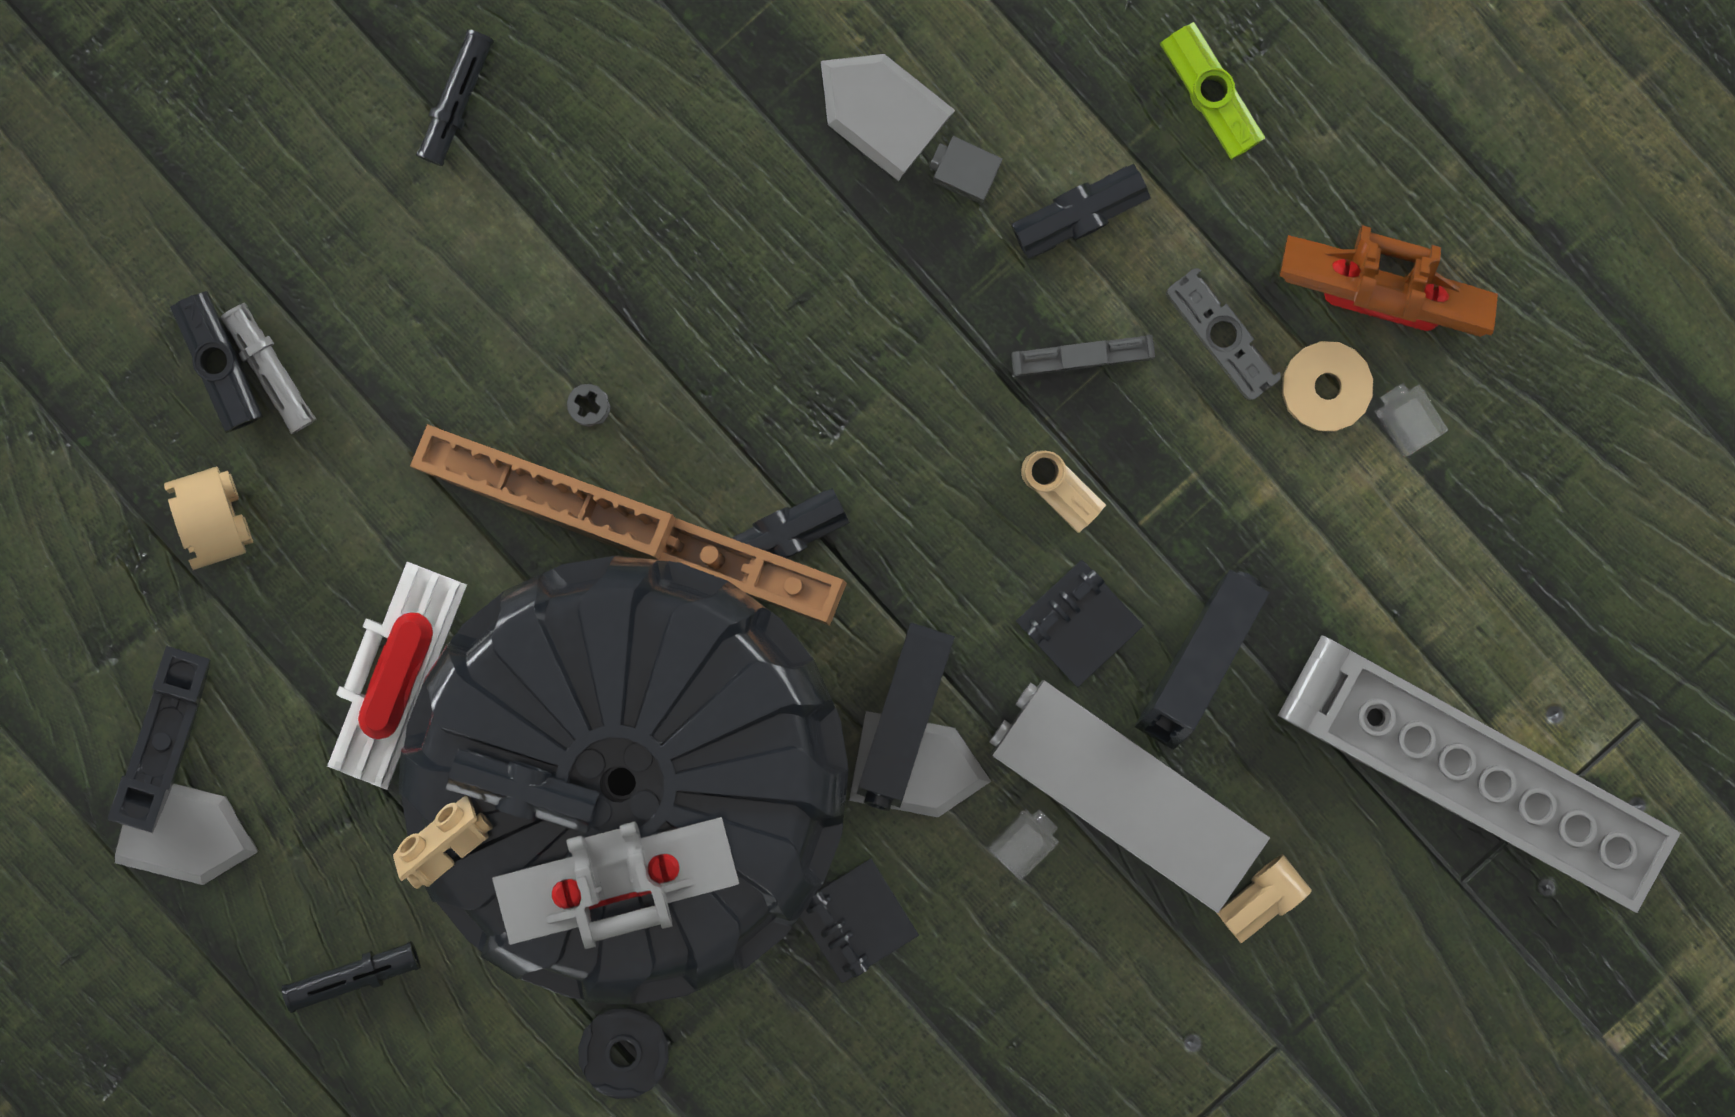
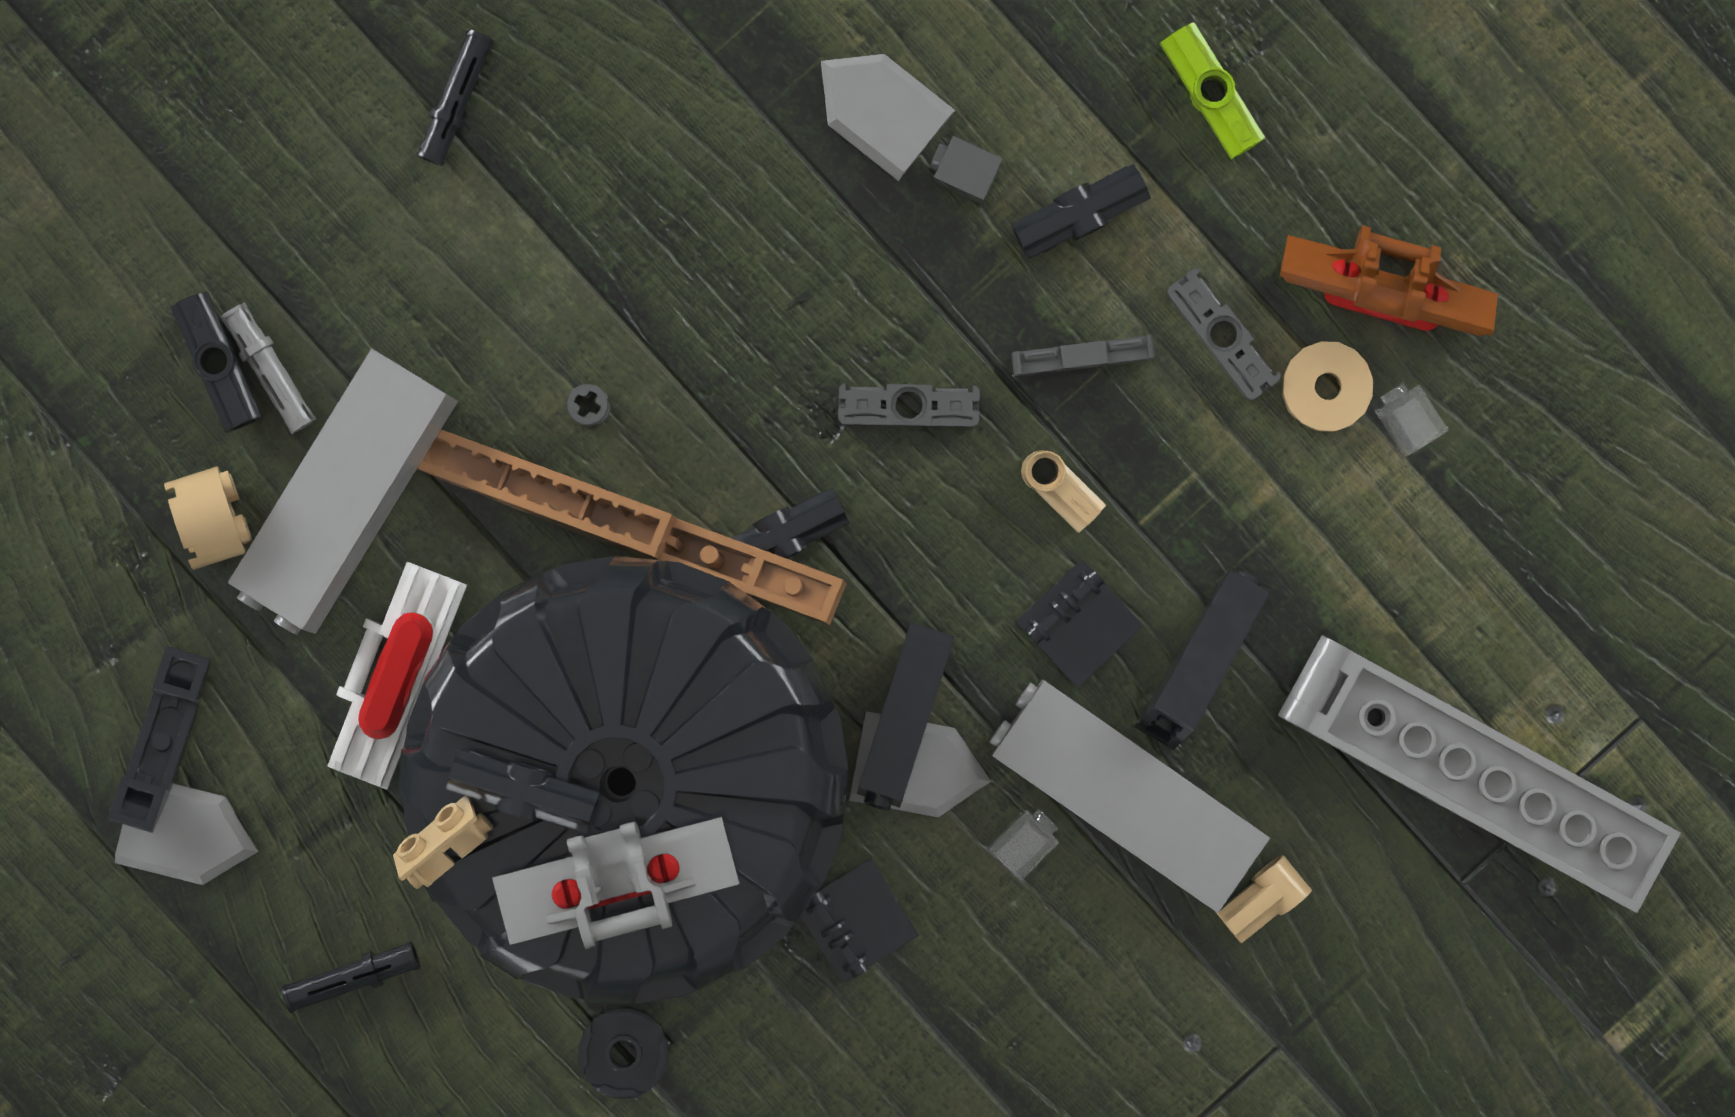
(341, 494): none -> light grey brick
(939, 409): none -> dark grey piece

